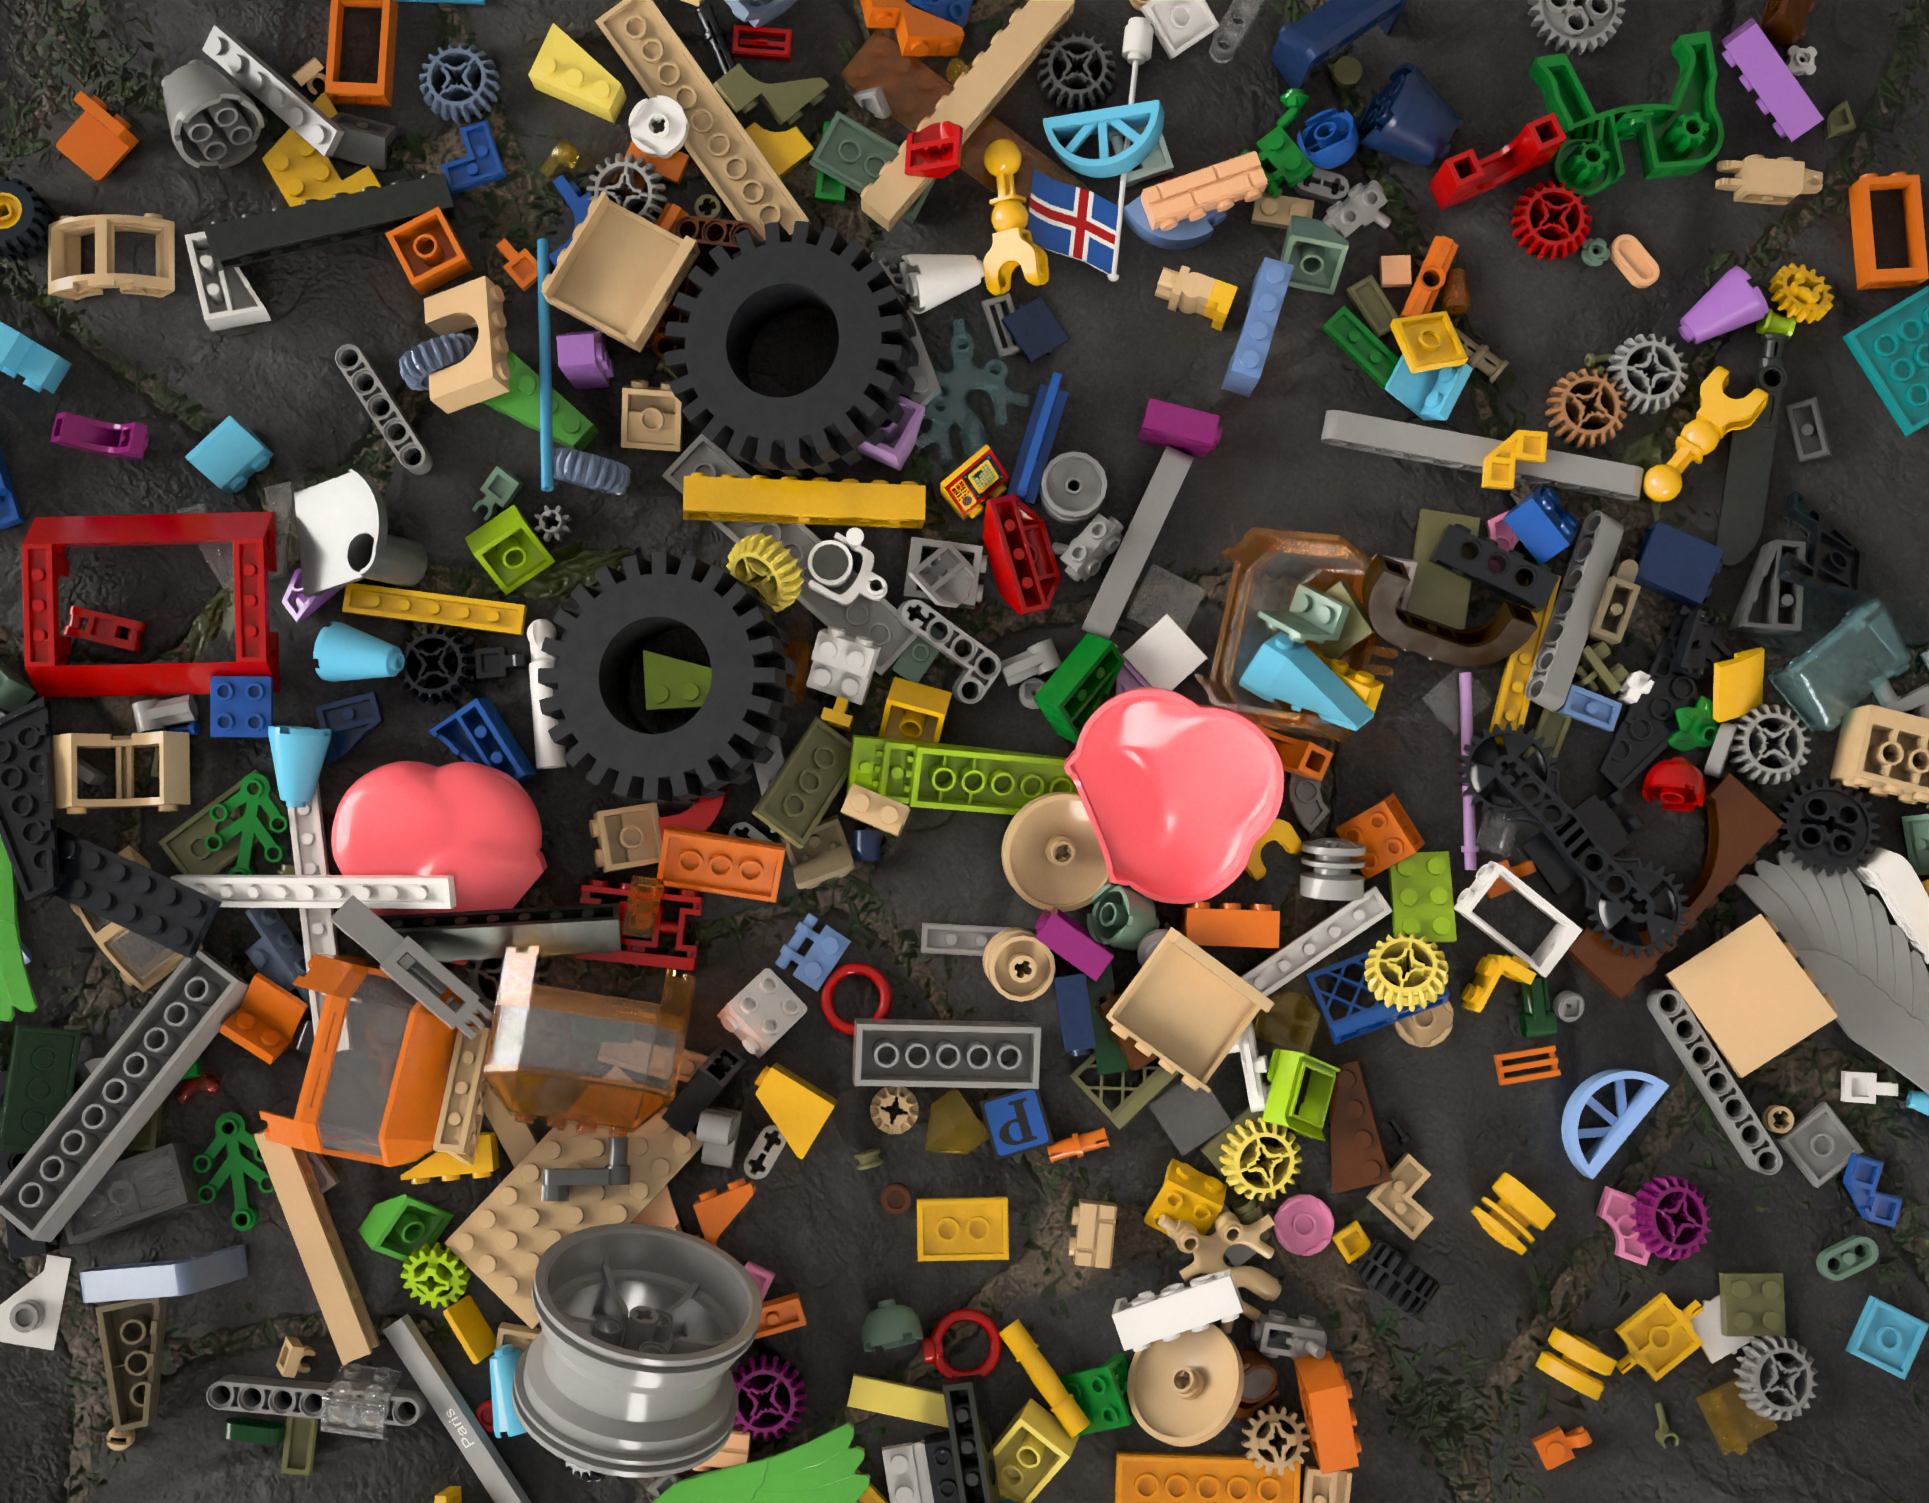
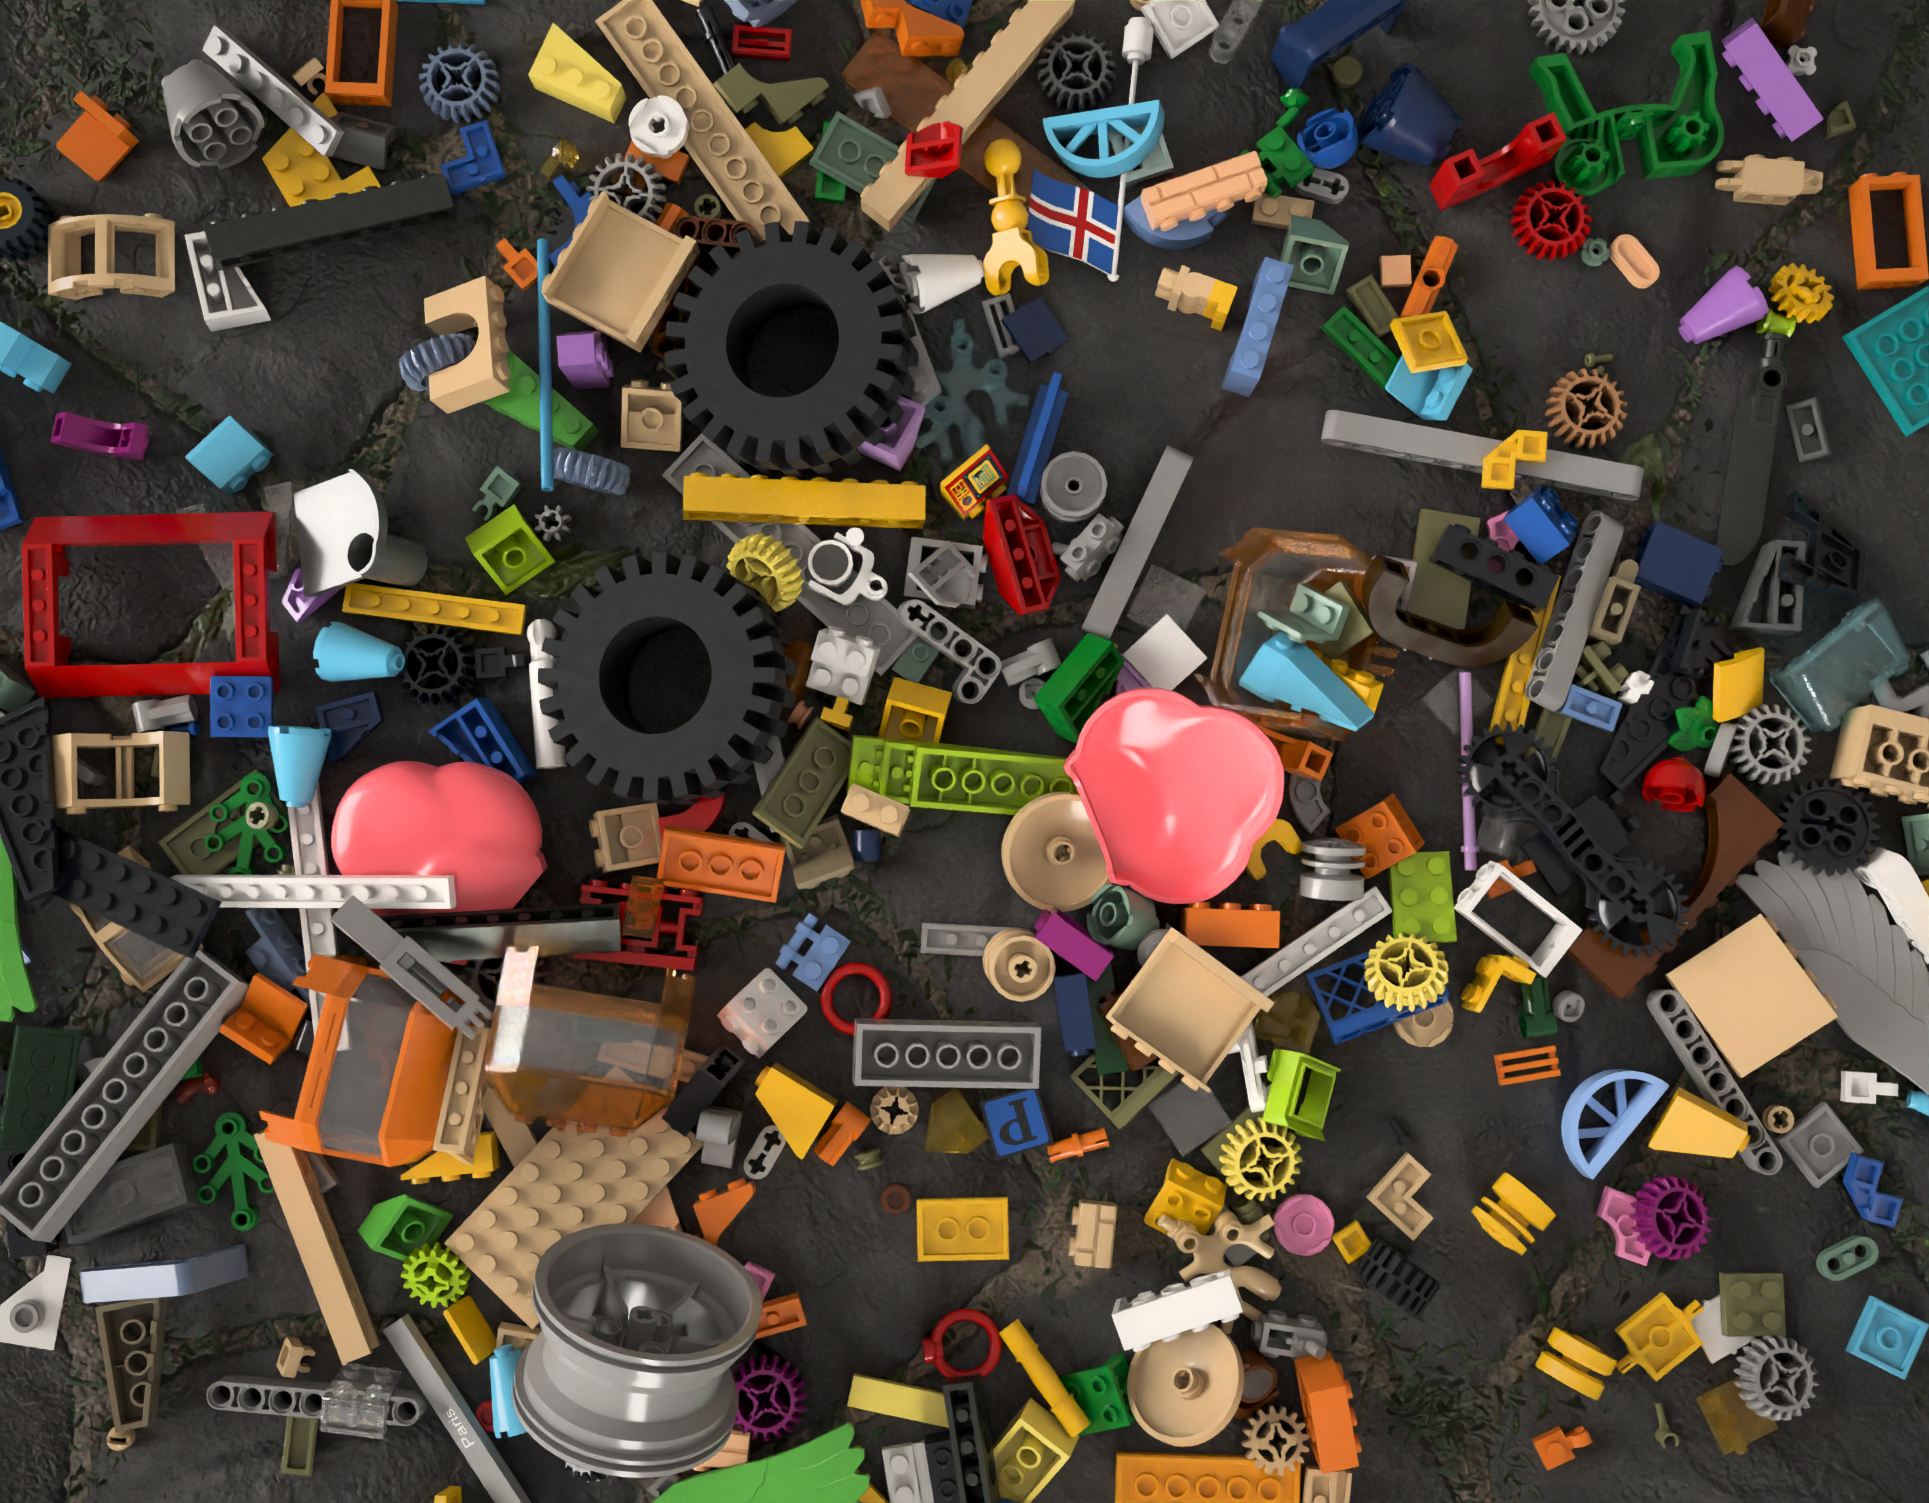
(104, 628): red plate -> none
(253, 812): none -> olive bush
(254, 1430): dark green beam -> none
(374, 400): light grey beam -> none
(429, 251): orange brick -> none
(557, 1181): dark grey beam -> none
(674, 683): lime wedge -> none
(801, 715): none -> nougat bush
(845, 1128): none -> orange piece
(890, 1326): sand green cylinder -> none
(1180, 428): magenta brick -> none
(1355, 1139): reddish brown wing -> none
(1358, 209): light grey brick -> none
(1456, 293): clear orange cone -> none
(1482, 357): dark tan pin -> none
(1668, 373): light grey gear -> none
(1698, 1128): none -> yellow slope
(1700, 436): yellow piece -> none

